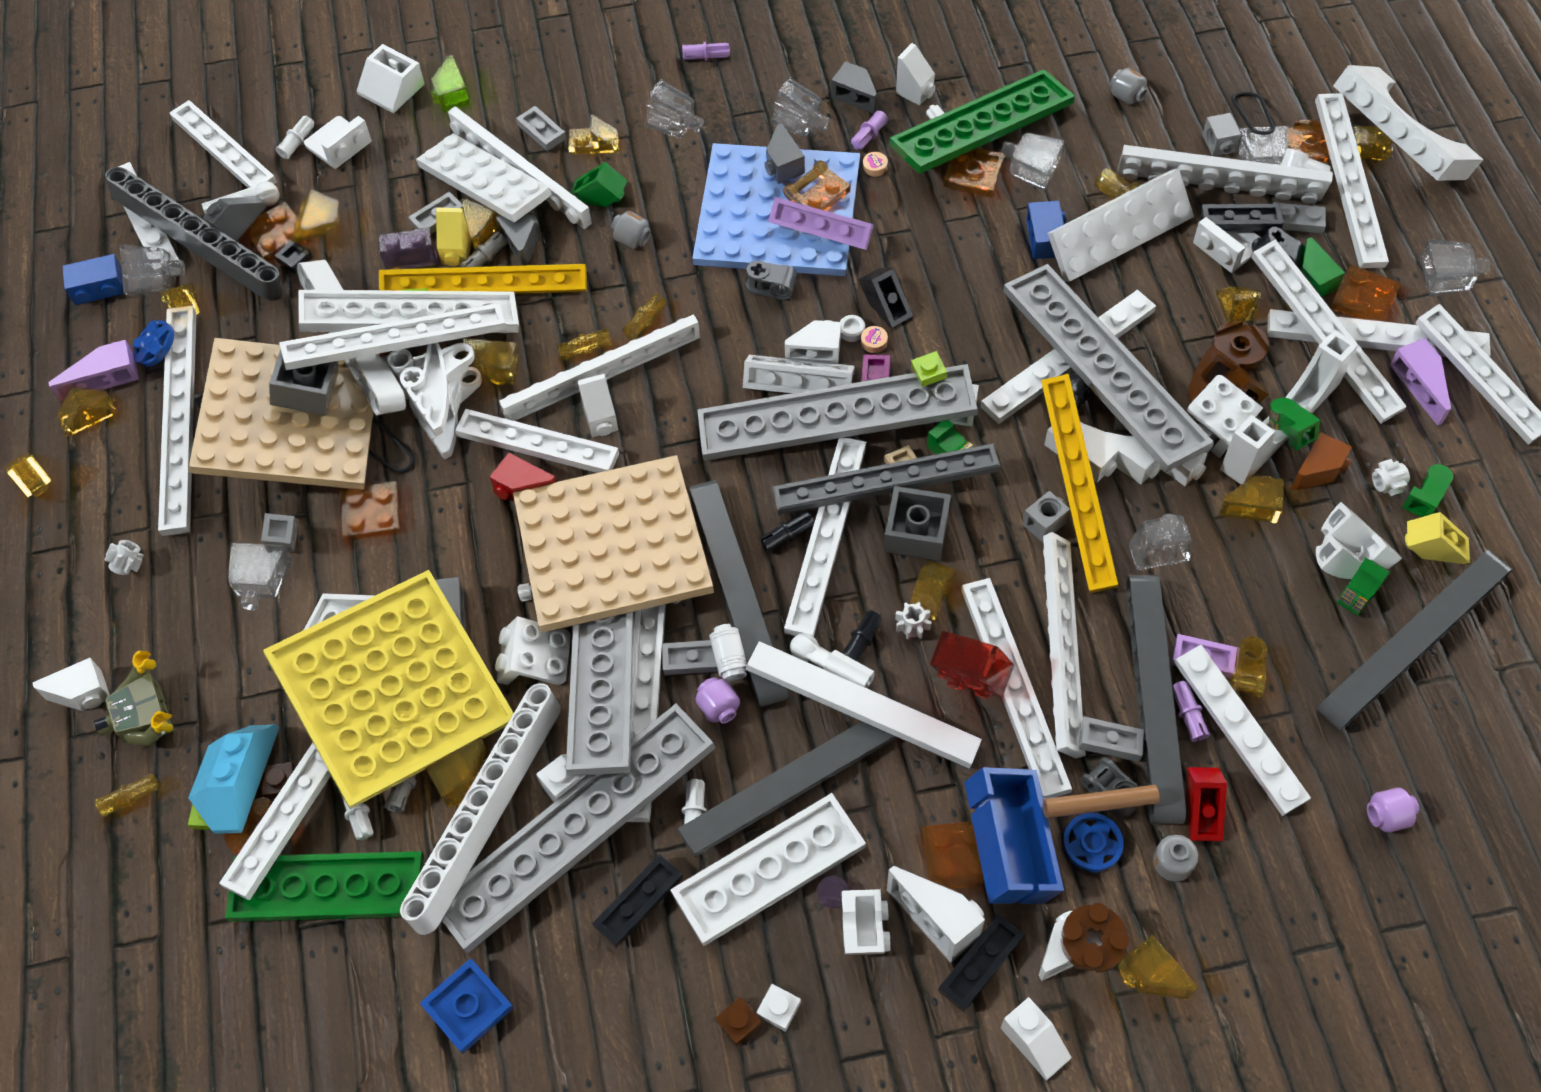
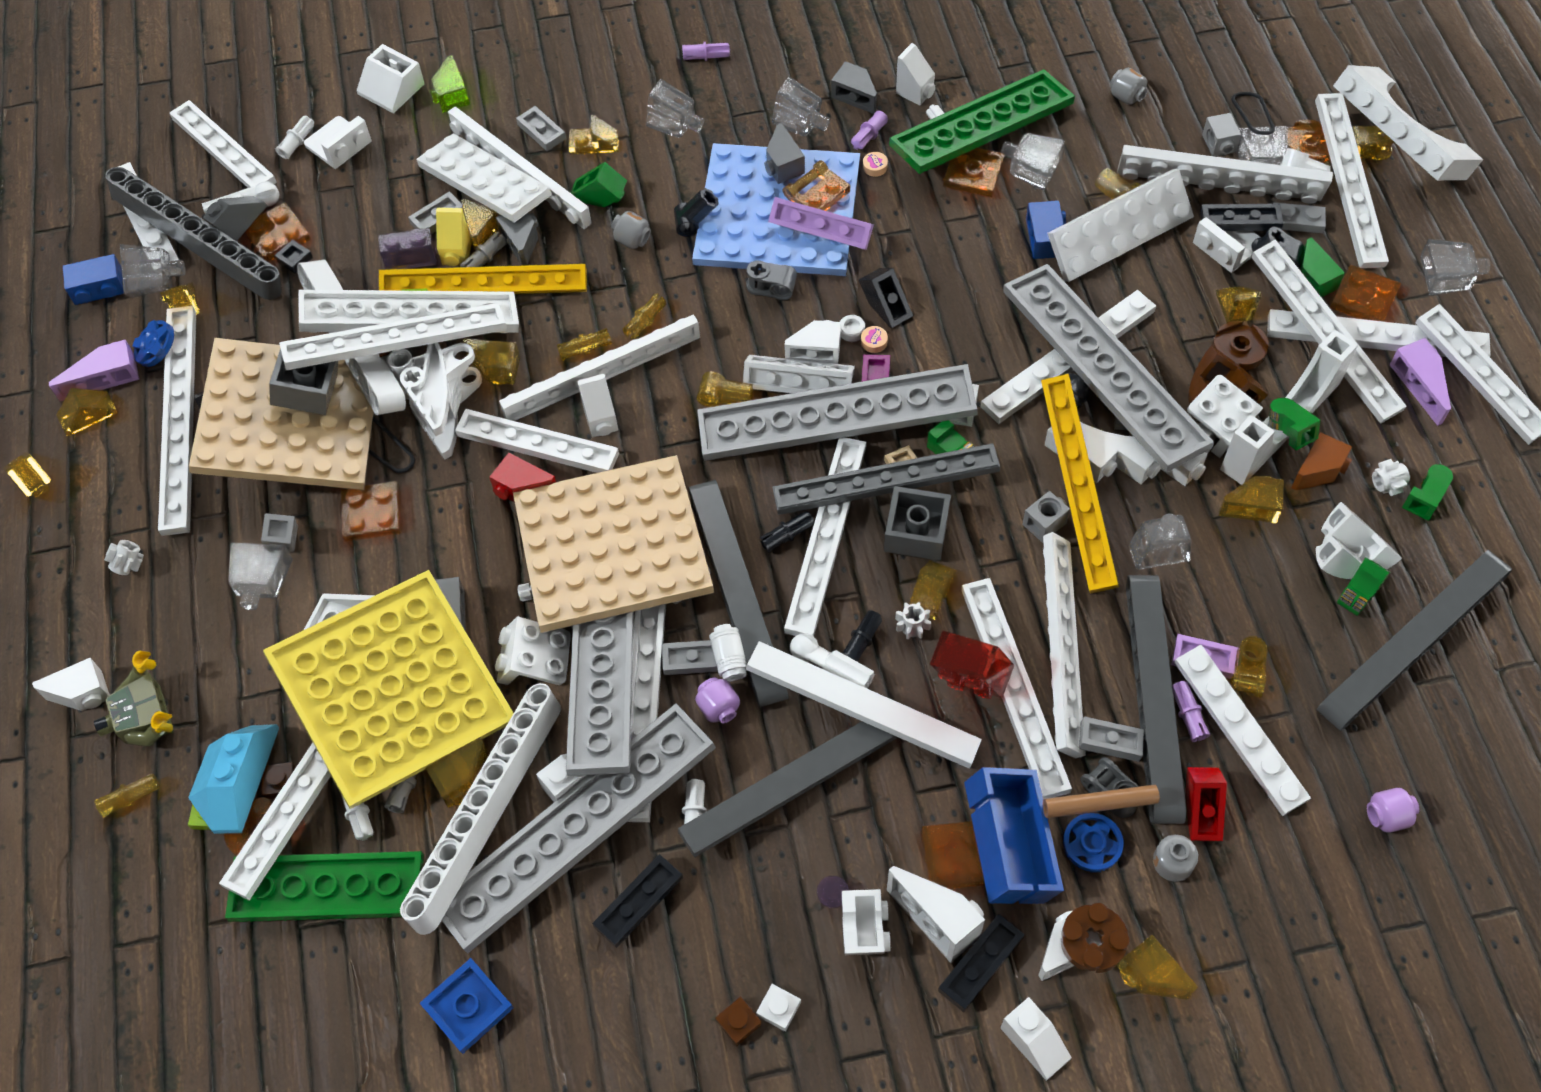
(315, 216): clear yellow slope -> none
(690, 213): none -> black piece
(716, 390): none -> clear yellow piece
(767, 869): white plate -> none
(929, 369): lime plate -> none
(1437, 539): light yellow slope -> none

